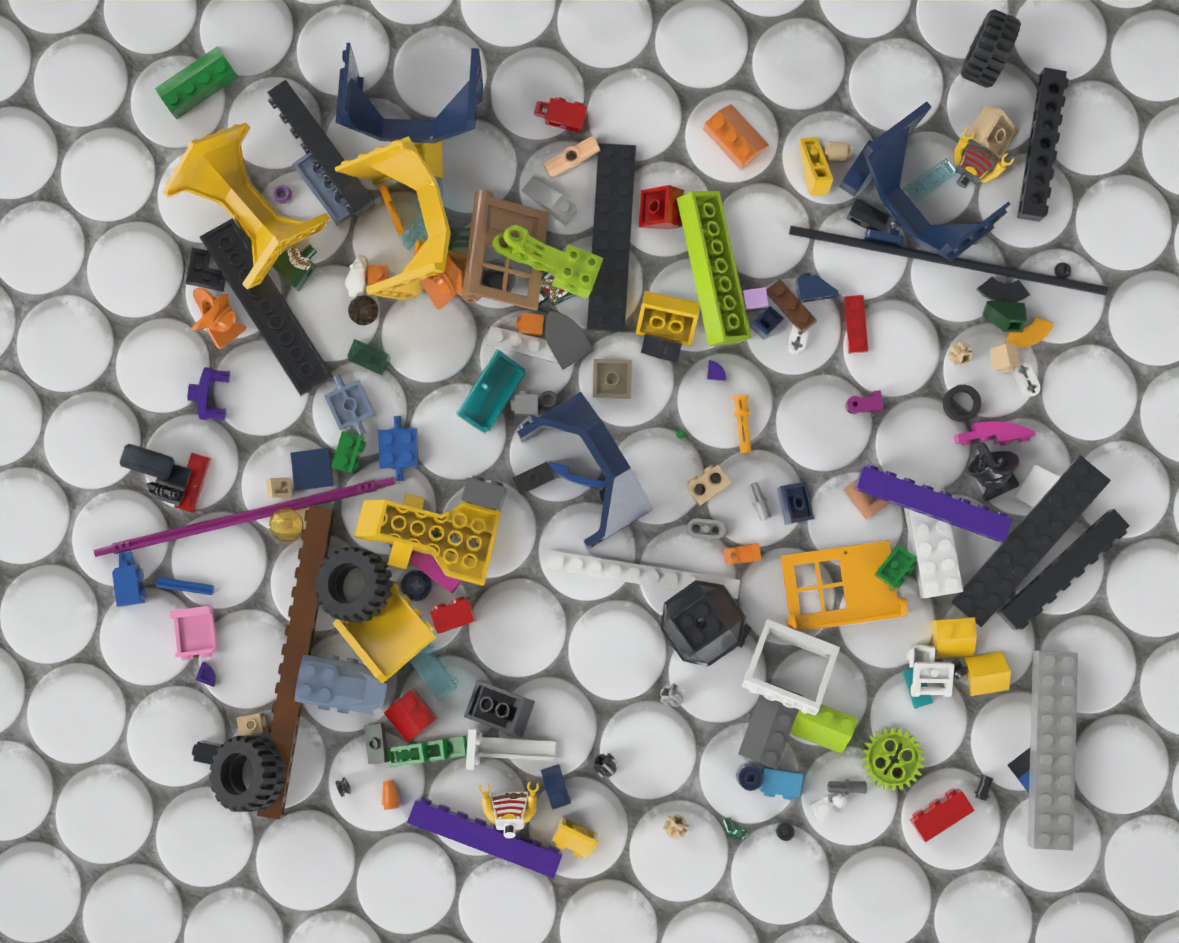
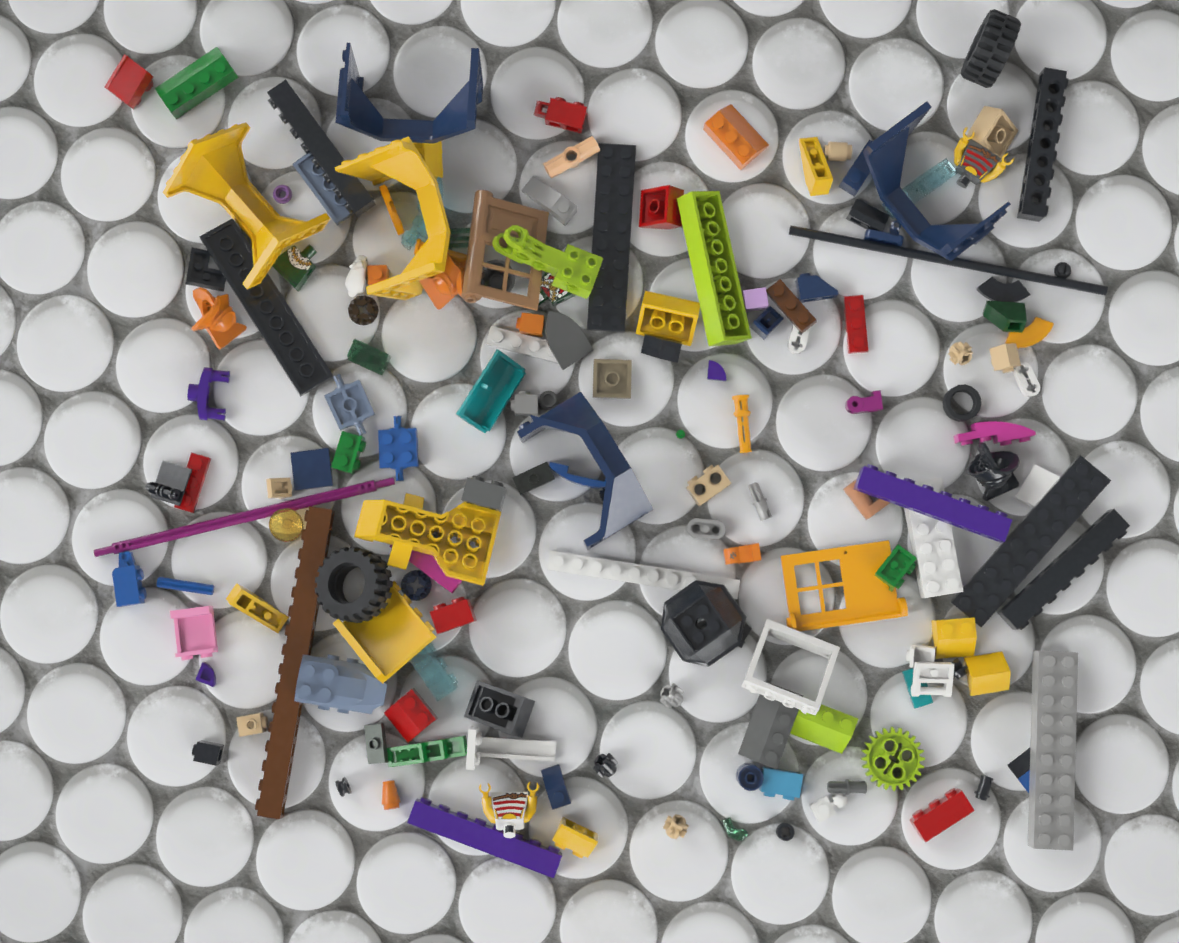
(129, 82): none -> red slope
(146, 461): black wheel -> none
(228, 768): black tyre -> none
(256, 608): none -> yellow slope
(795, 503): dark blue slope -> none

